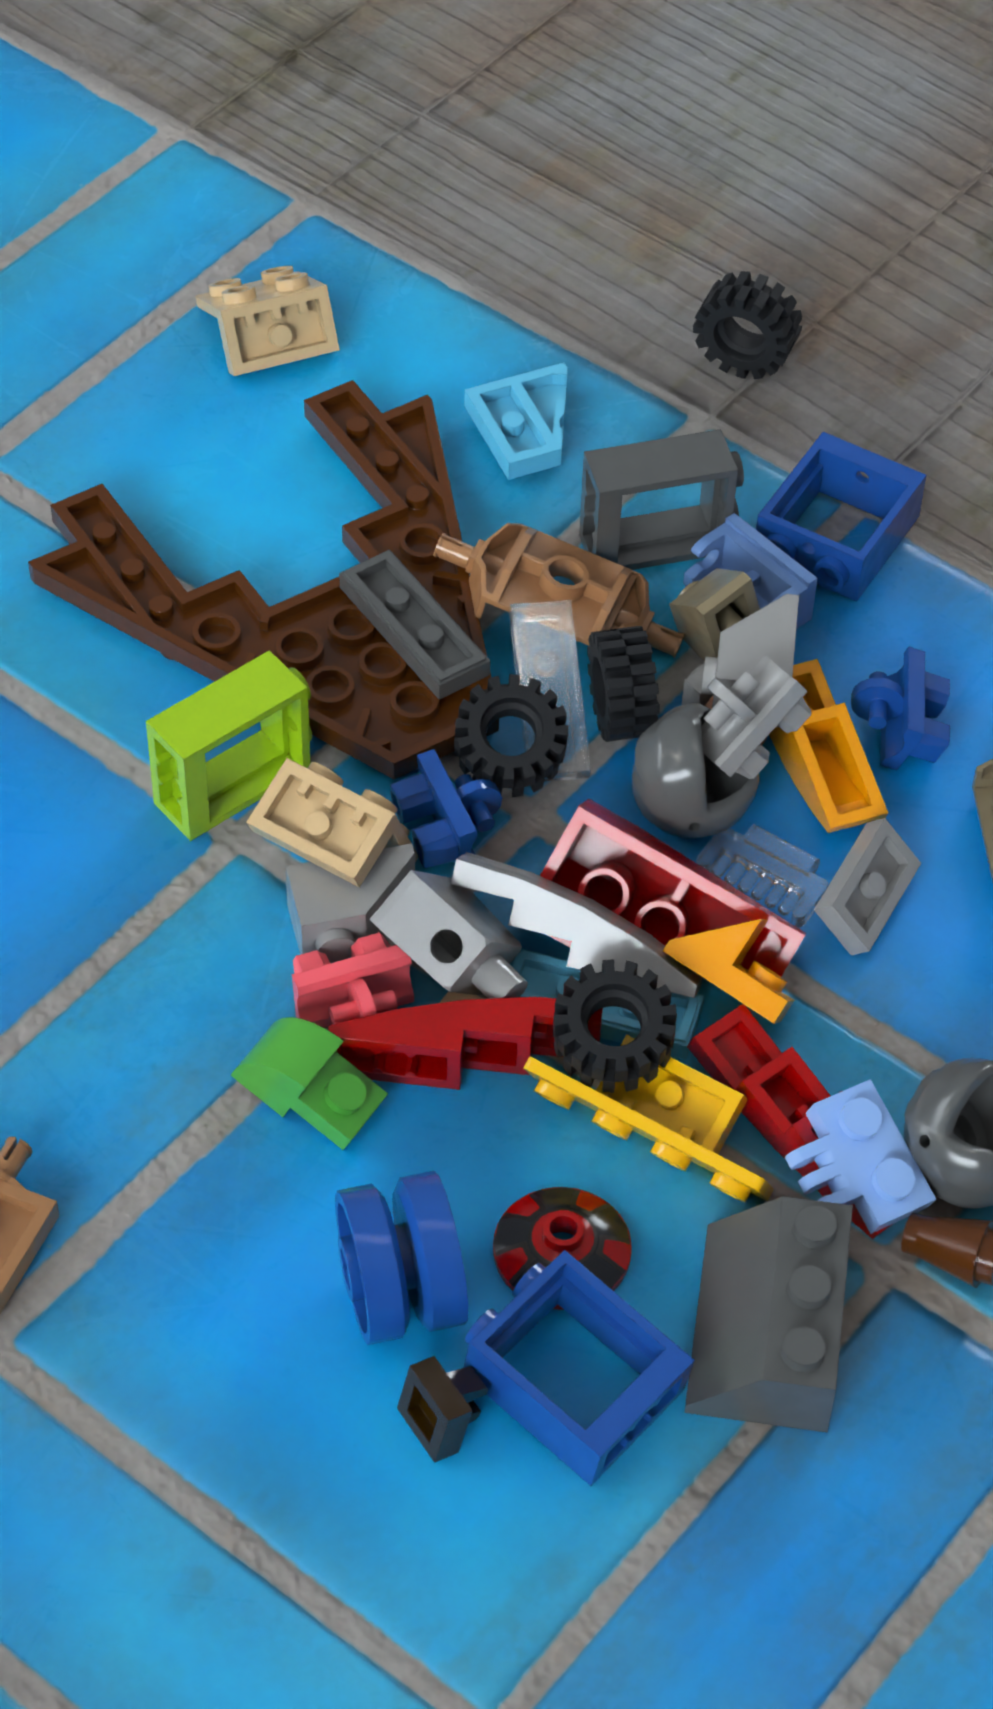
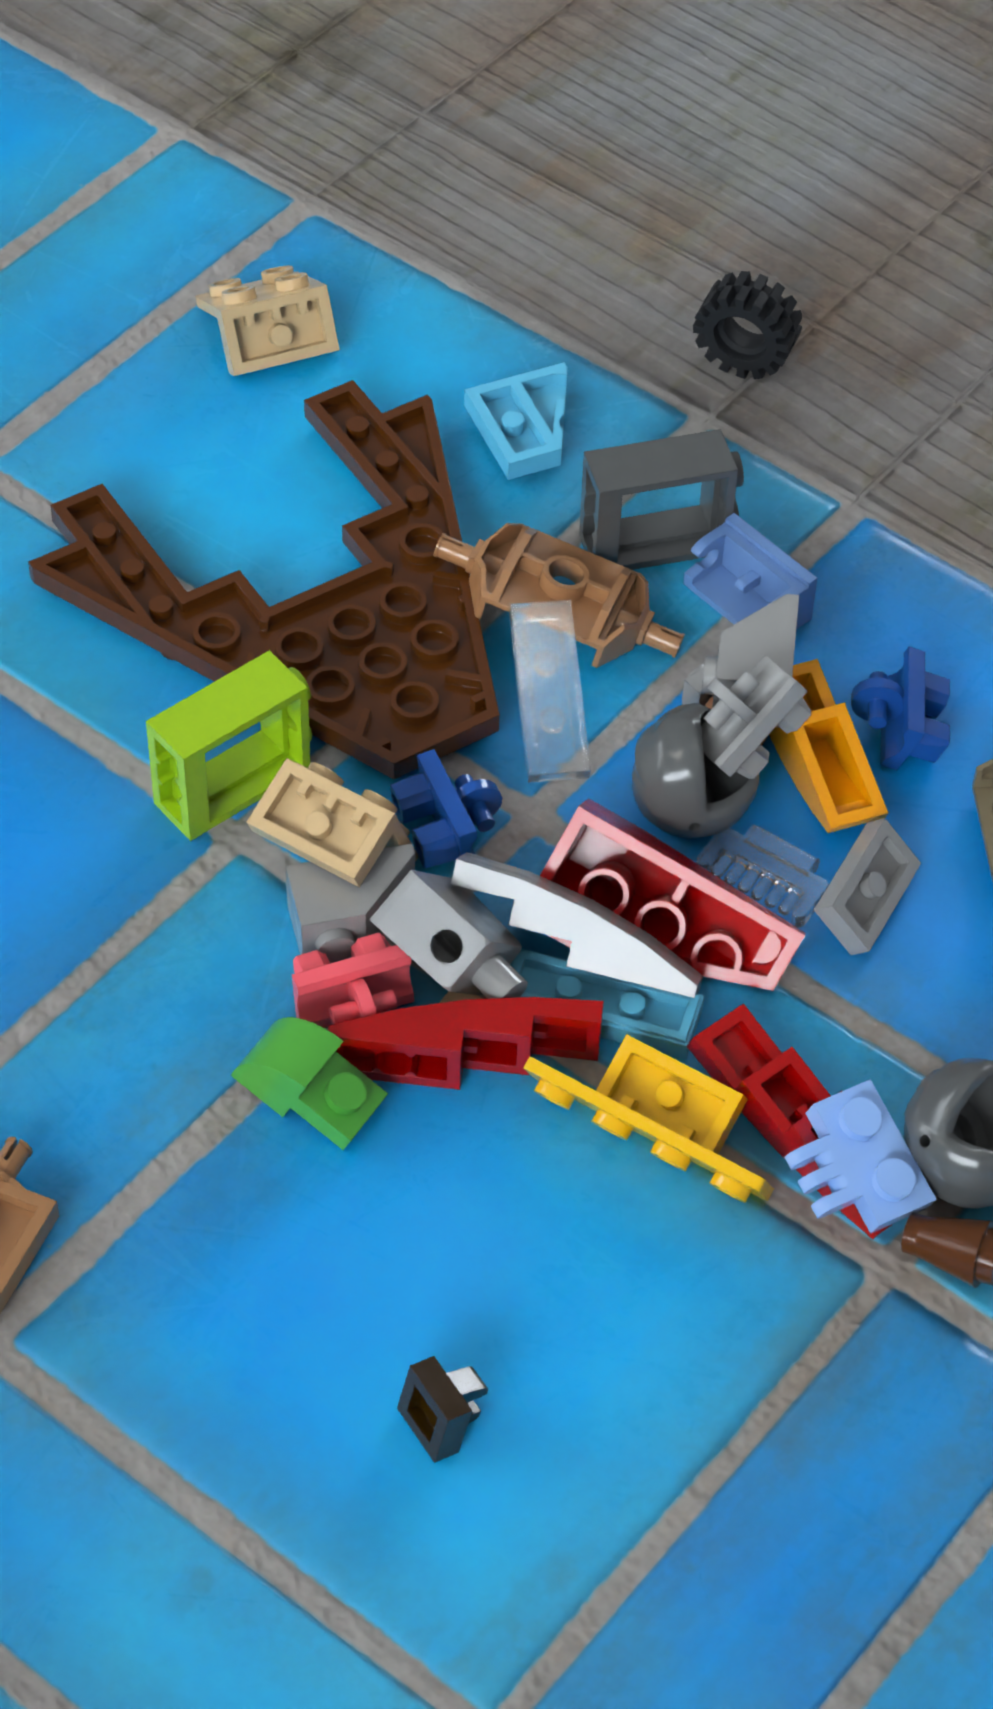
(409, 1256): blue wheel -> none
(414, 624): dark grey tile -> none
(518, 701): black tyre -> none
(526, 1237): dish -> none
(616, 1324): blue window -> none
(622, 682): black tyre -> none
(622, 990): black tyre -> none
(712, 606): dark tan slope -> none
(718, 957): light orange slope -> none
(771, 1314): dark grey slope -> none
(835, 470): blue window -> none

